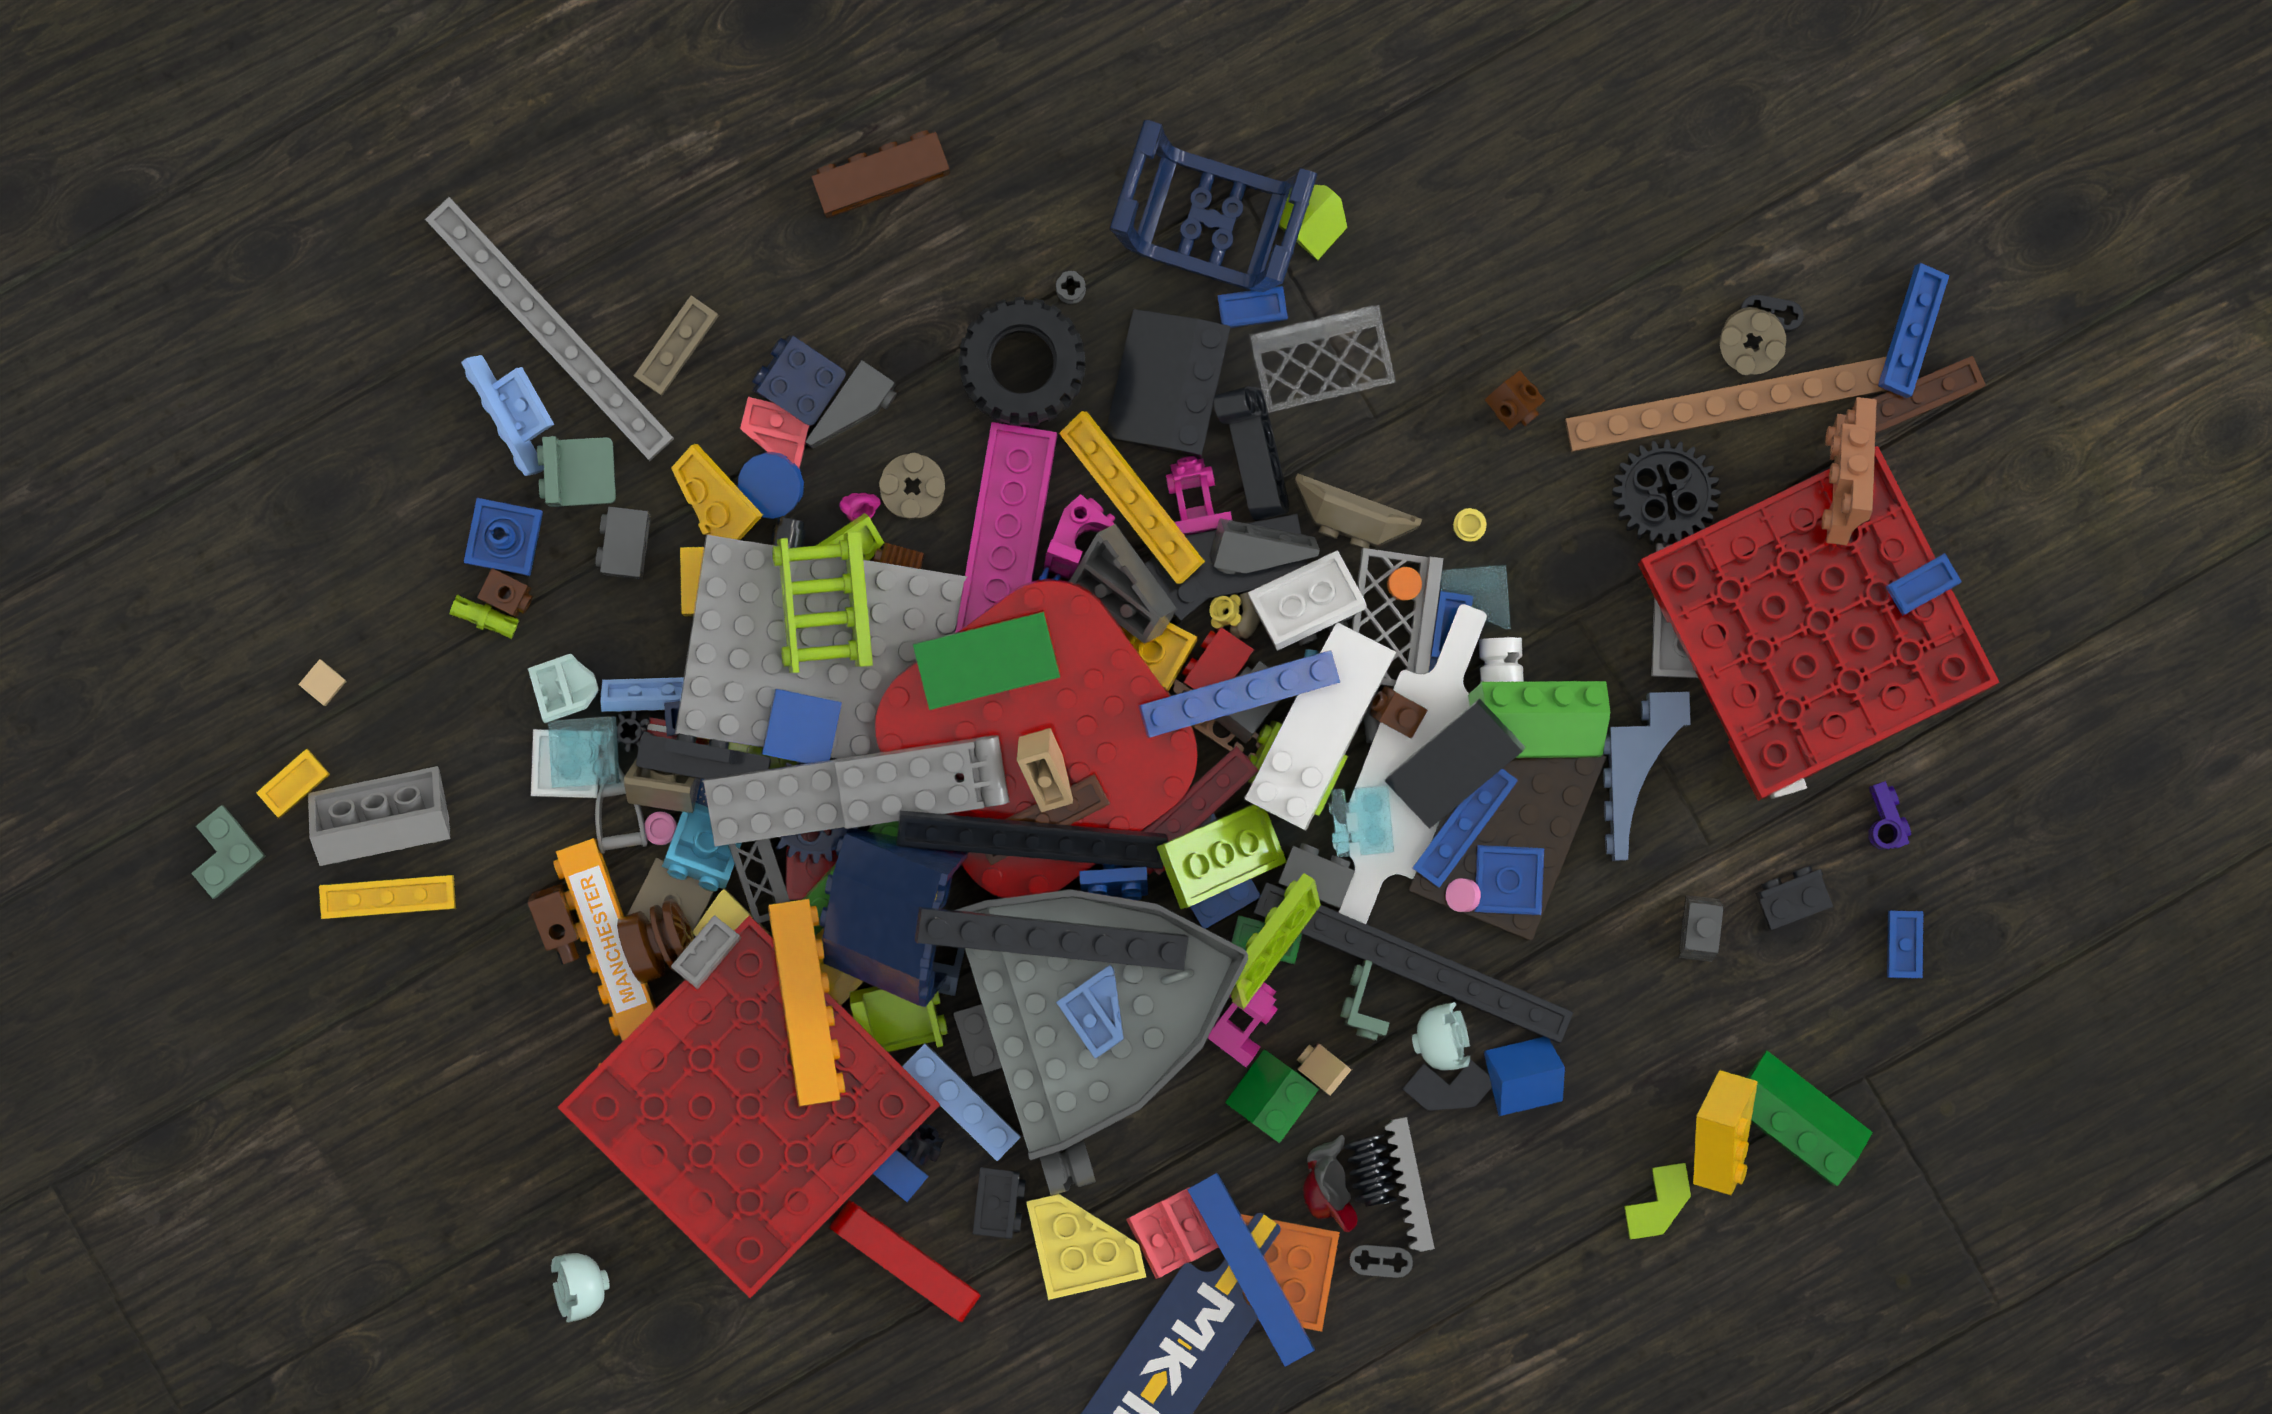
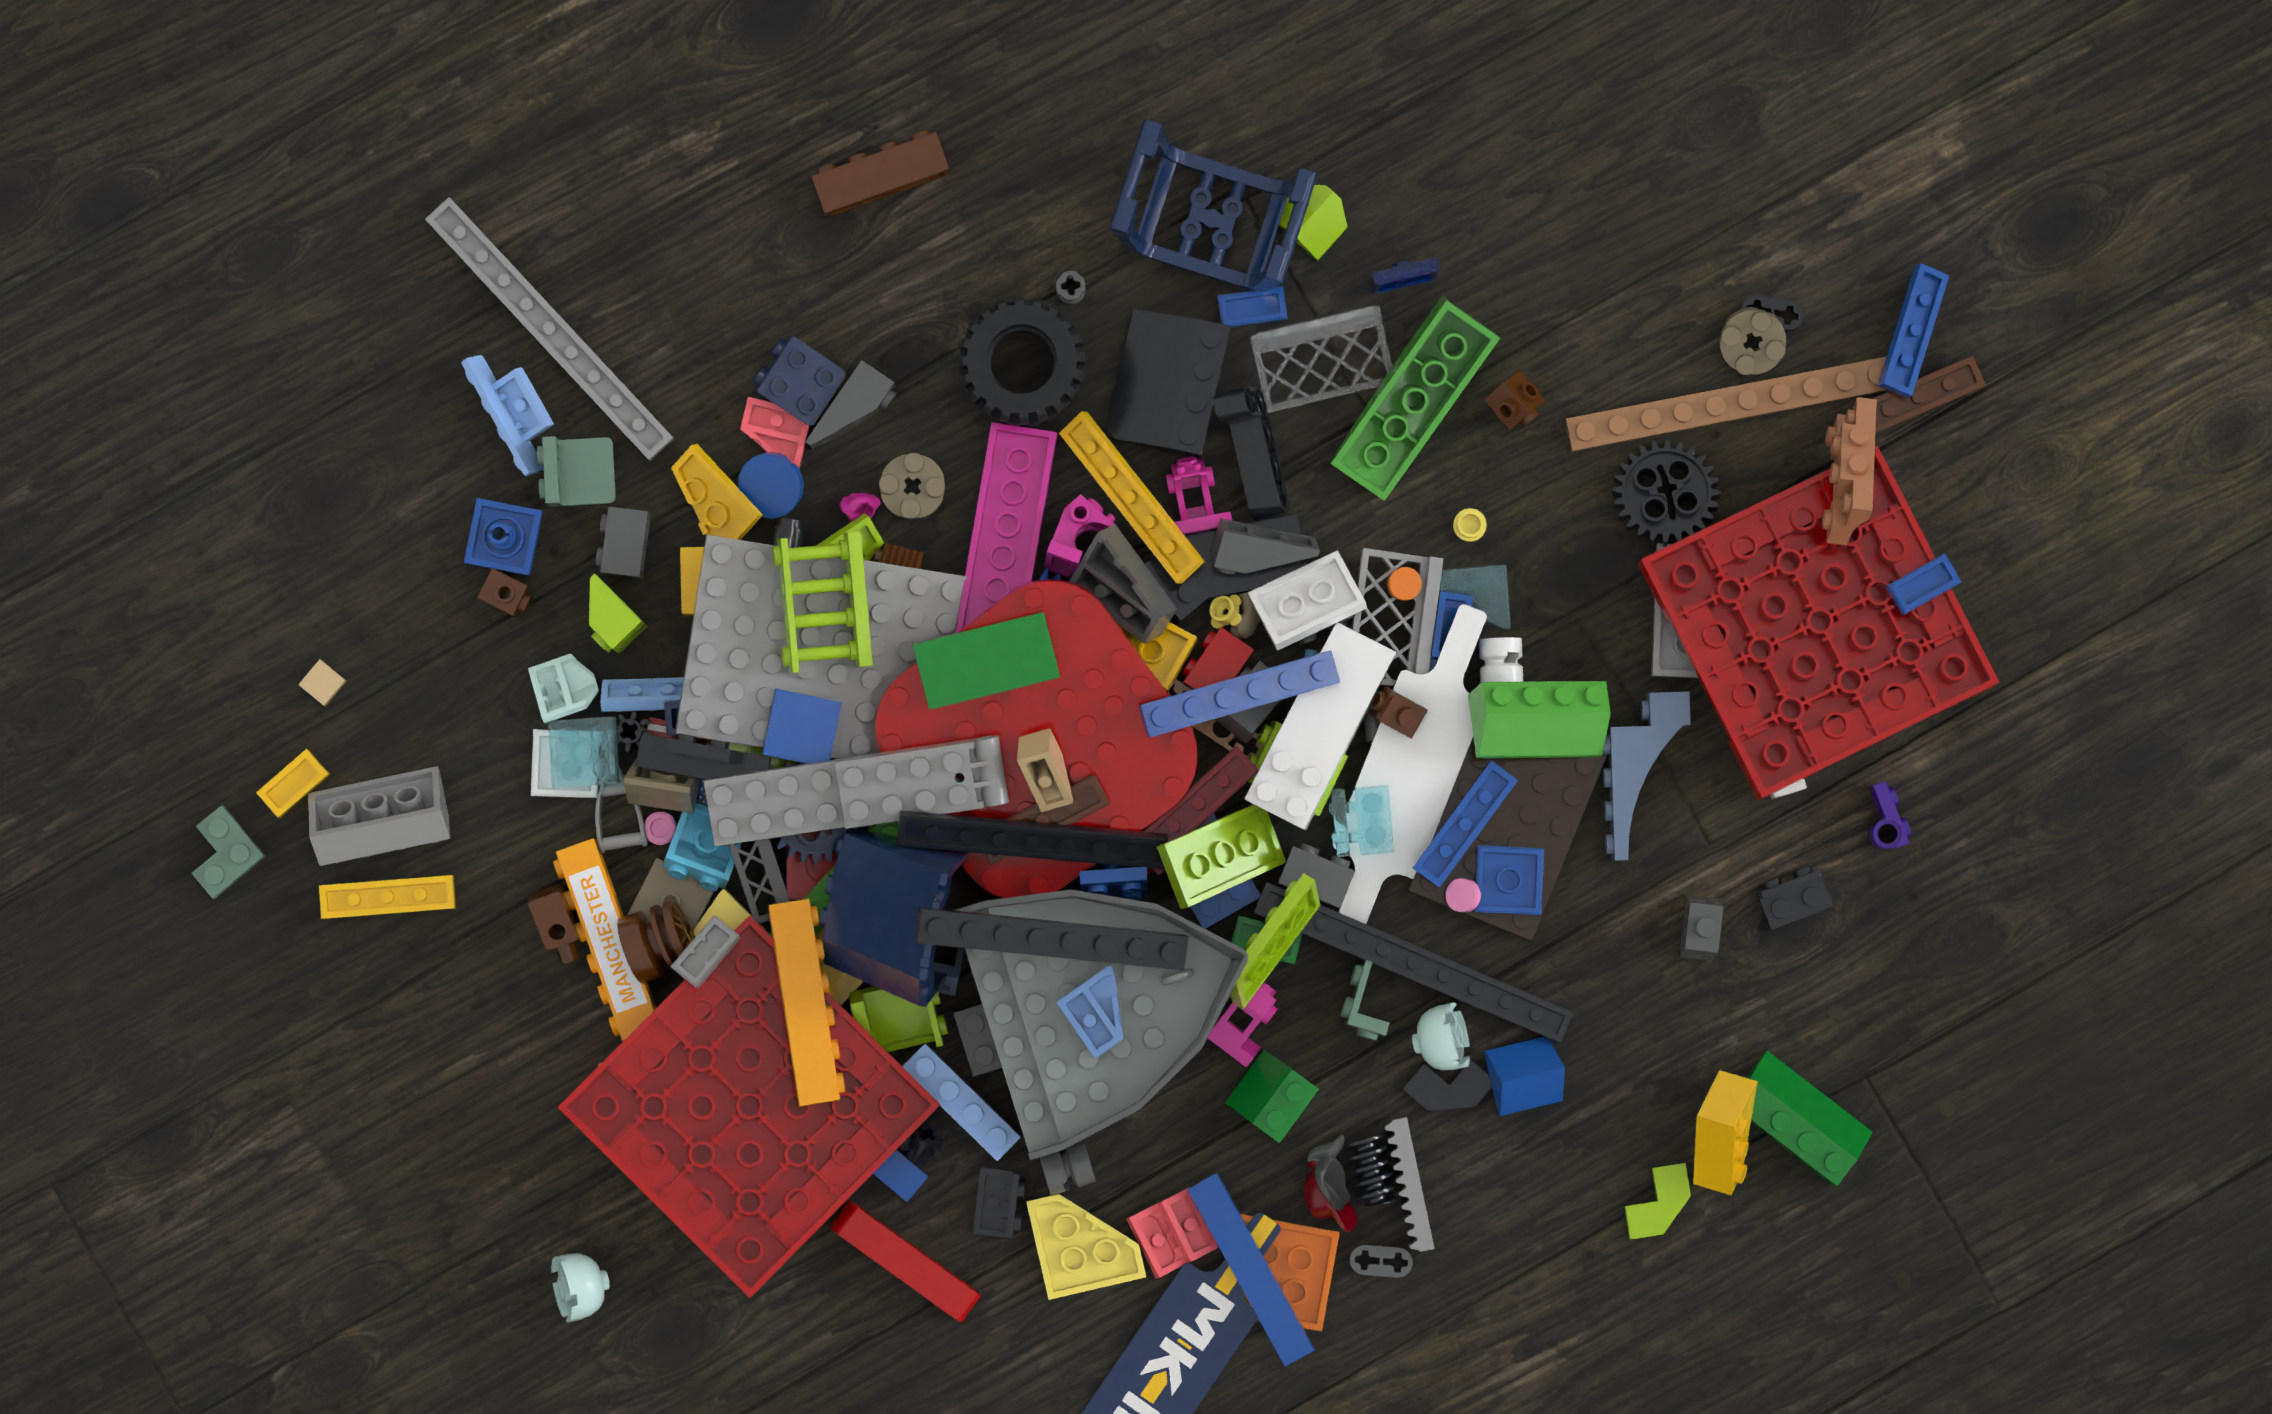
(484, 616): lime pin -> none
(611, 618): none -> lime slope
(676, 345): dark tan plate -> none
(1322, 1068): tan slope -> none
(1352, 515): dark tan wedge -> none
(1403, 275): none -> clear blue plate
(1414, 397): none -> bright green slope
(1454, 763): black tile -> none
(1905, 944): blue plate -> none

